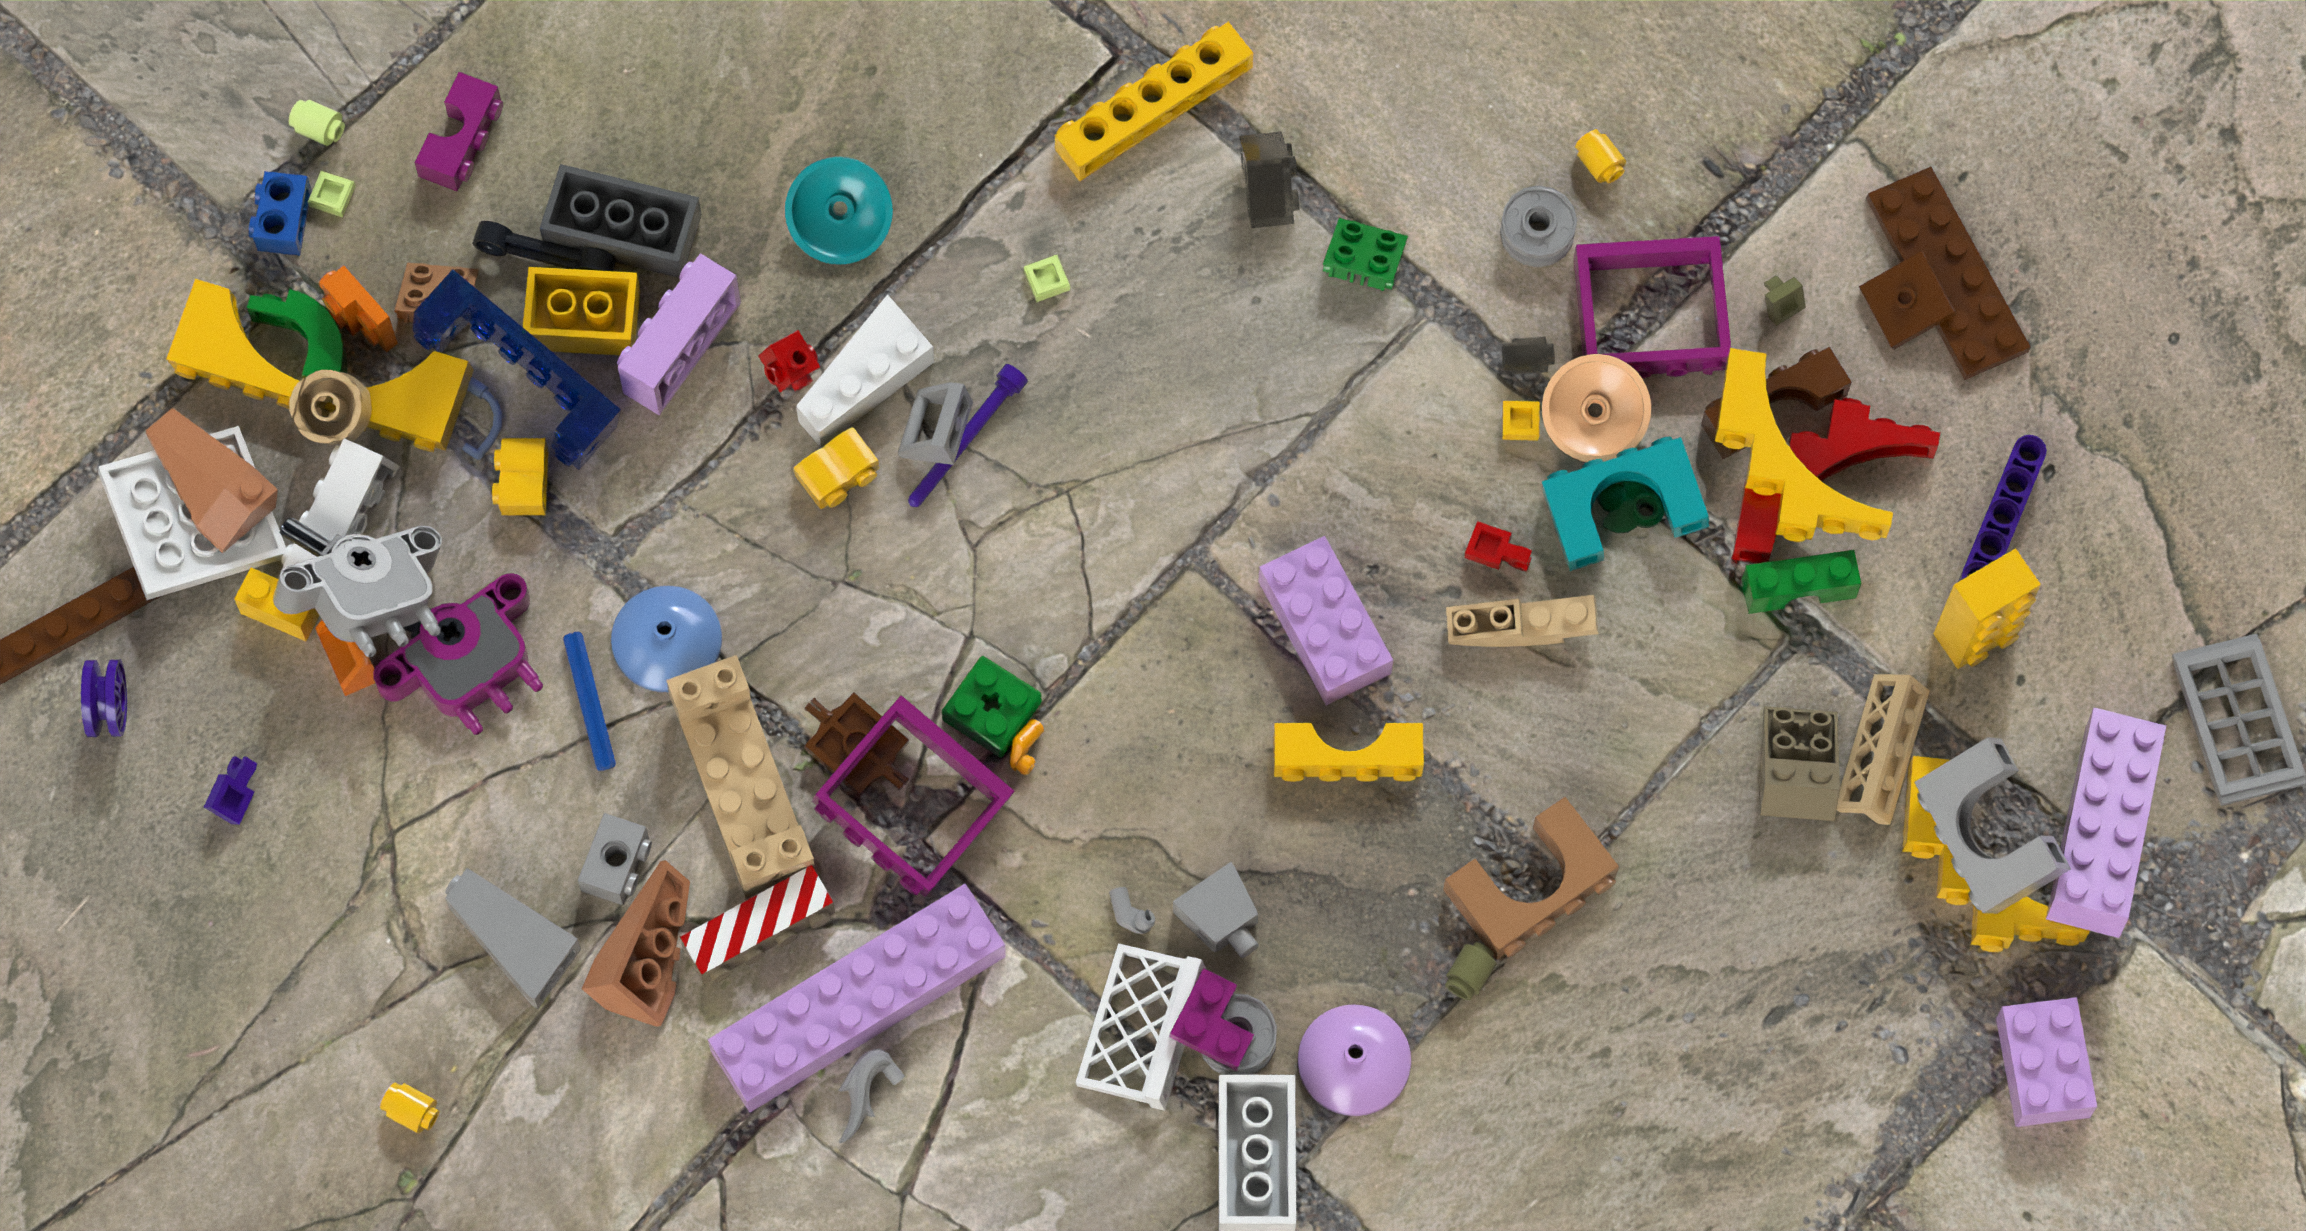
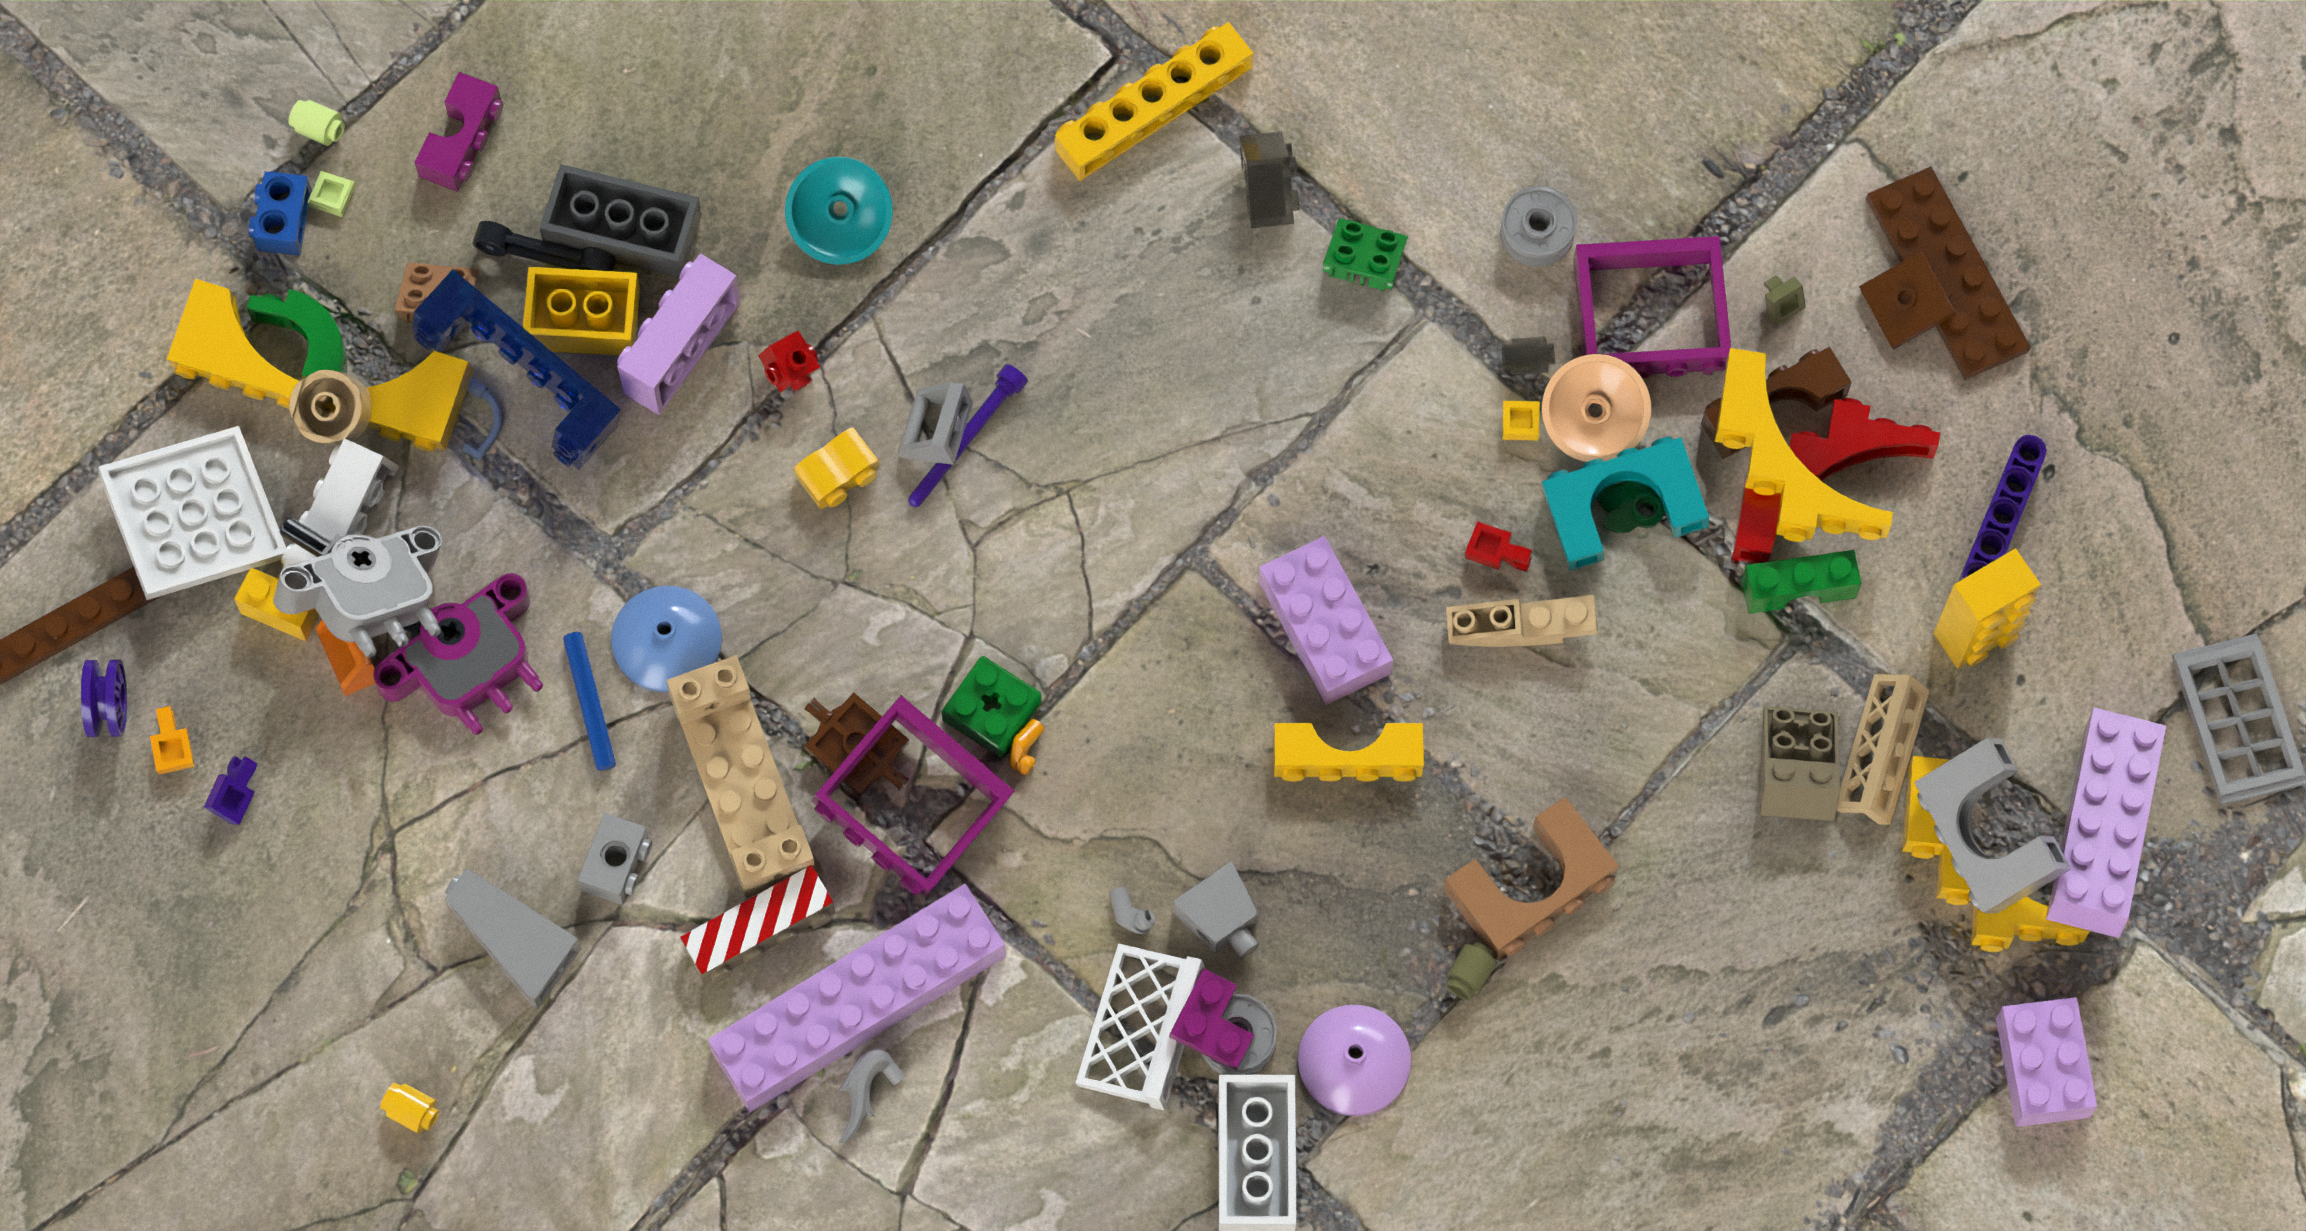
(172, 747): none -> light orange plate
(213, 481): nougat wedge -> none
(356, 309): orange plate -> none
(522, 476): yellow brick -> none
(638, 958): nougat wedge -> none
(865, 373): white wedge -> none
(1046, 278): yellowish green tile -> none
(1600, 156): yellow brick -> none

